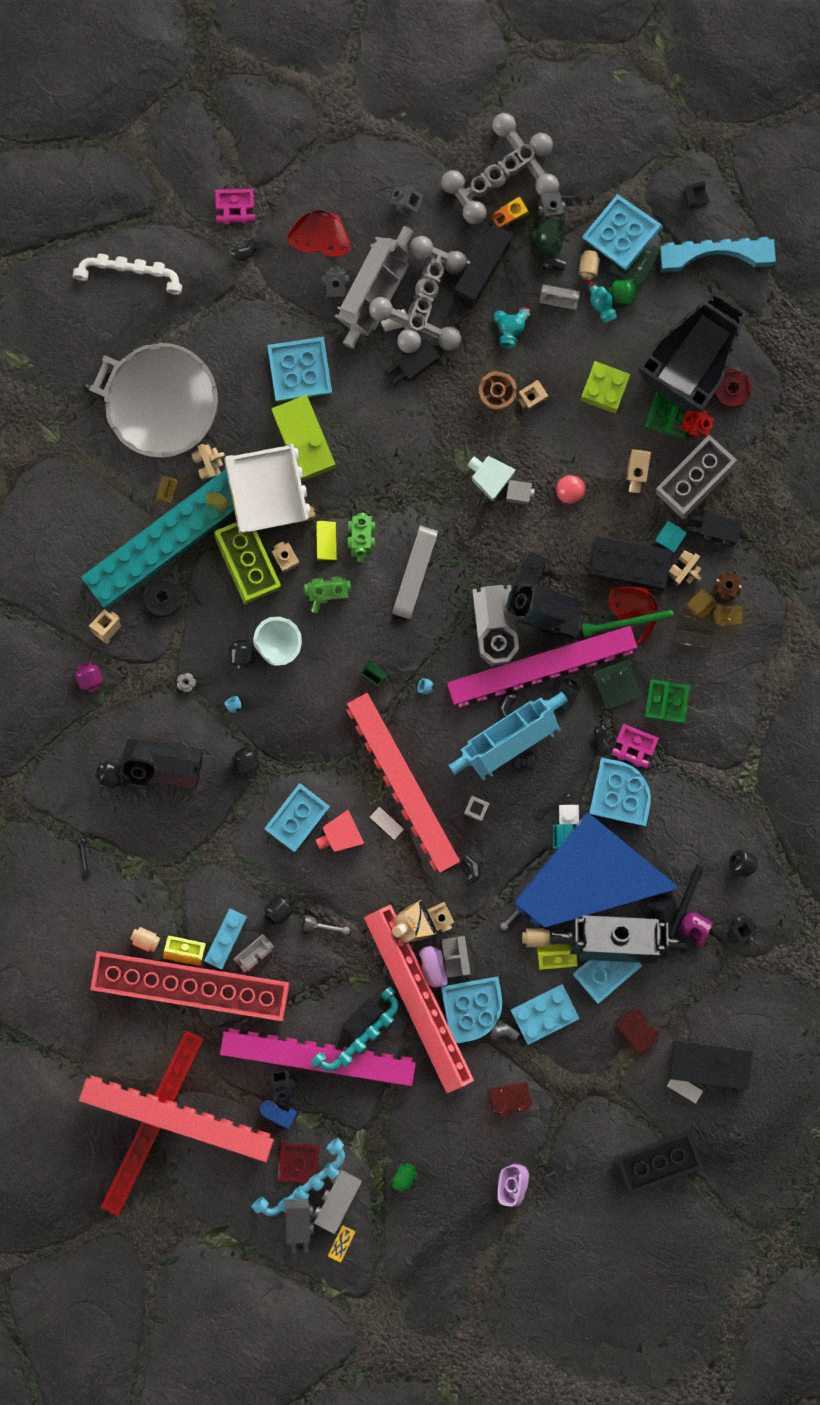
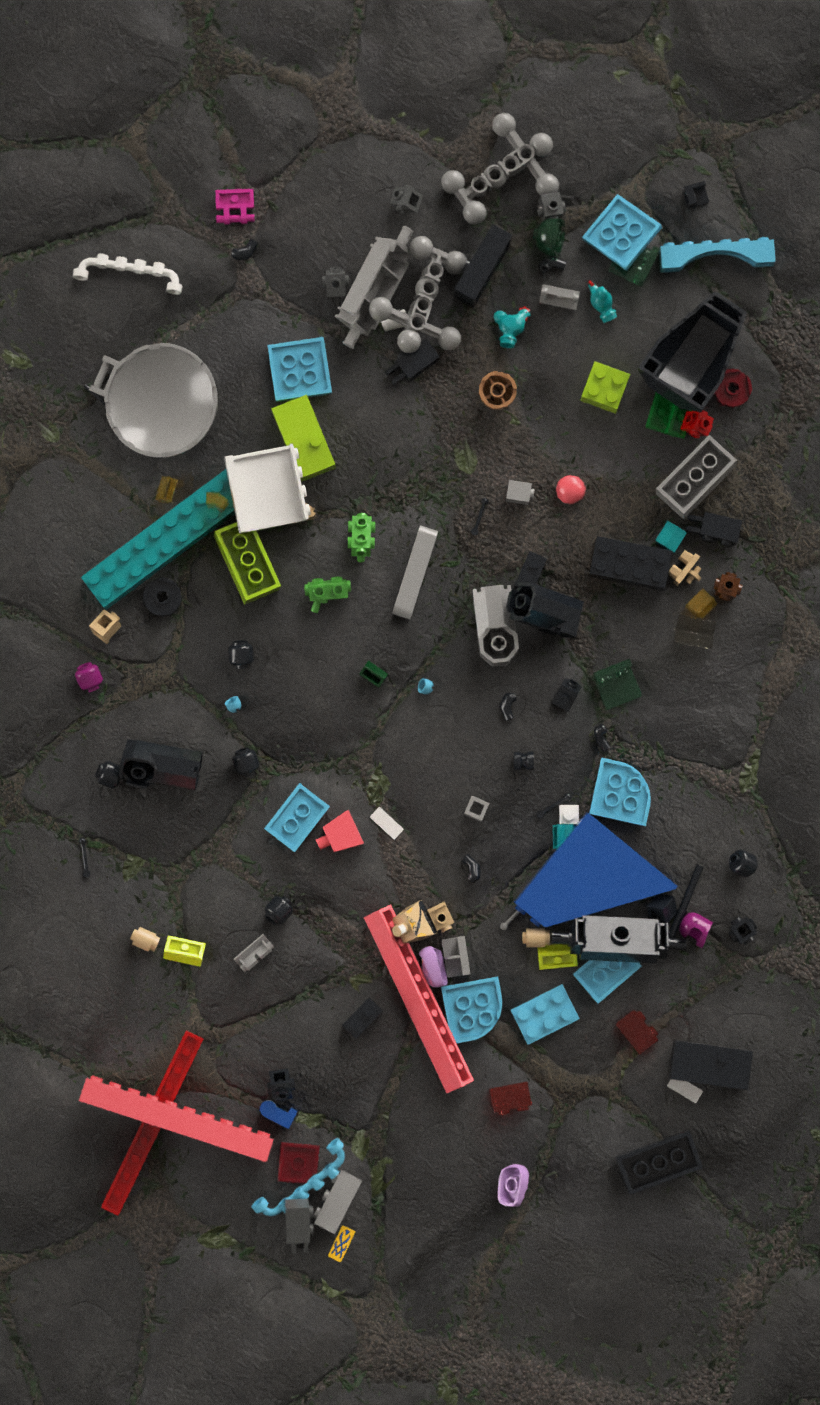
(186, 687): light grey plate -> none
(190, 986): coral brick -> none
(211, 459): tan hips -> none
(226, 938): medium azure brick -> none
(277, 640): light aqua cylinder -> none
(287, 563): tan brick -> none
(300, 1055): dark pink brick -> none
(311, 924): hinge -> none
(320, 233): red piece -> none
(326, 541): neon yellow slope -> none
(358, 1045): teal bar -> none
(403, 783): coral brick -> none
(404, 1177): green brick -> none
(490, 475): light aqua torso -> none
(502, 1030): dark grey arm -> none
(510, 213): leg -> none
(510, 736): medium azure brick -> none
(533, 389): tan brick -> none
(542, 665): dark pink brick -> none
(589, 265): tan brick -> none
(591, 629): green piece -> none
(623, 291): green head -> none
(633, 603): red piece -> none
(636, 740): dark pink plate -> none
(640, 460): tan torso -> none
(667, 701): green slope -> none
(729, 615): clear yellow bracket -> none

